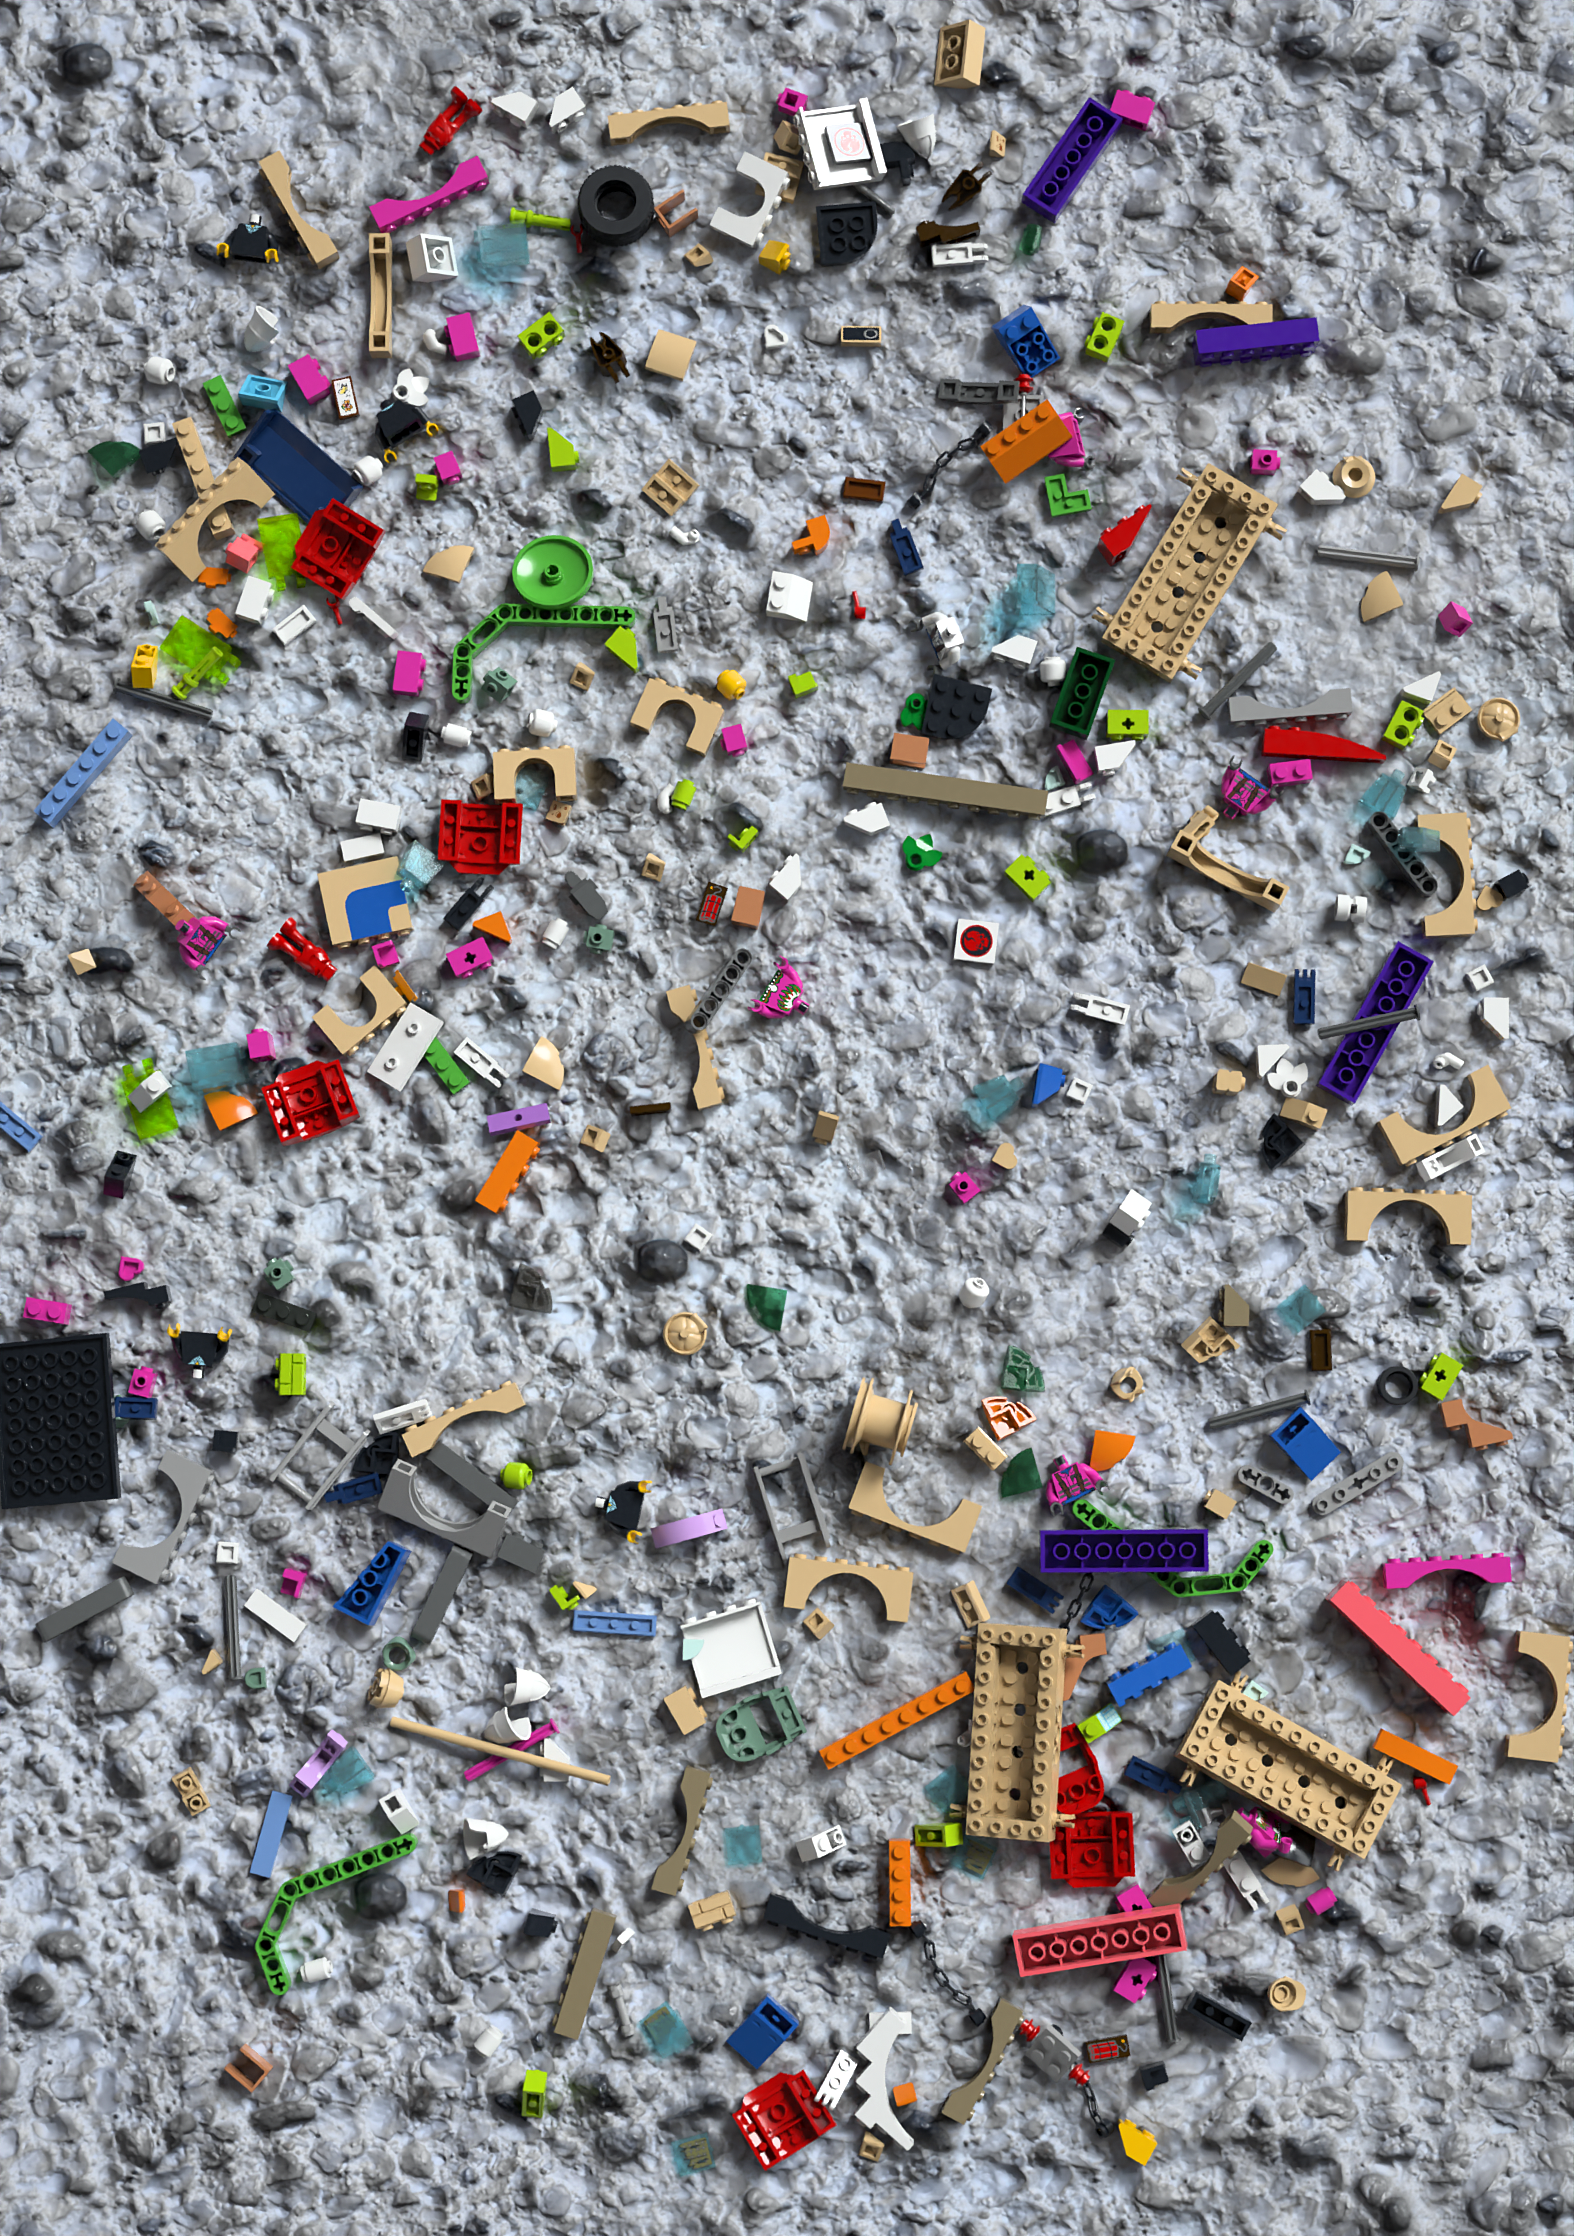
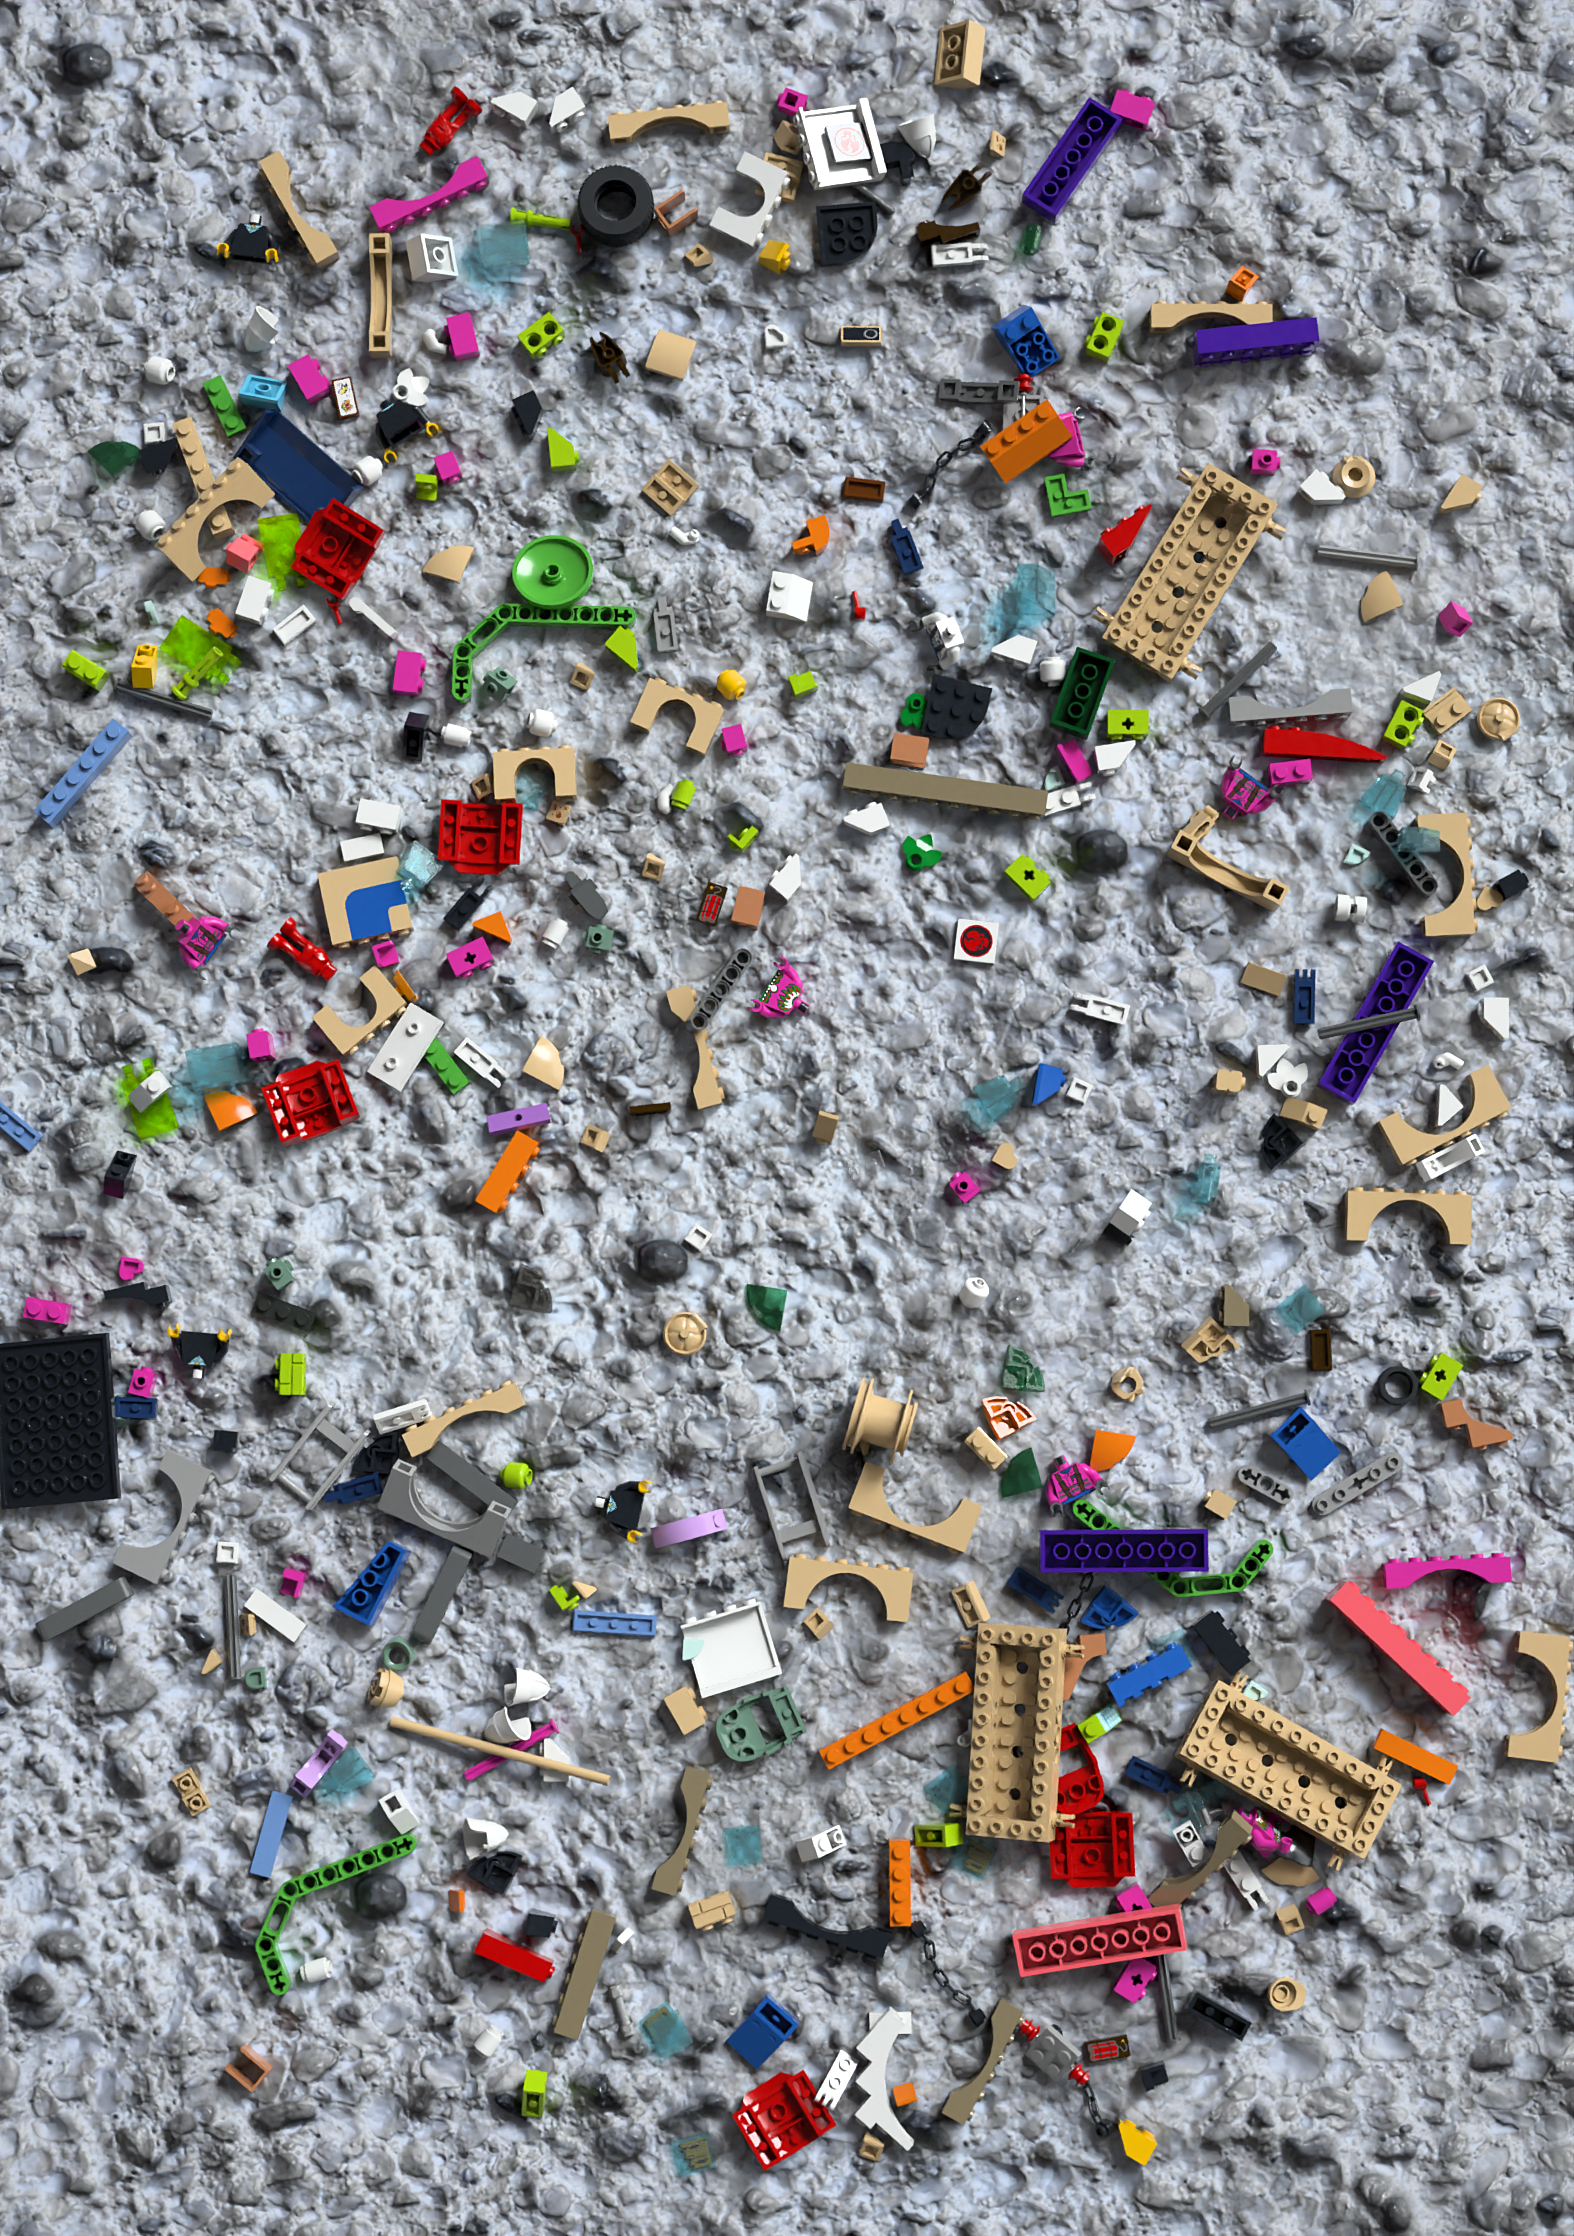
(85, 670): none -> lime brick
(248, 1624): none -> tan slope
(514, 1955): none -> red slope

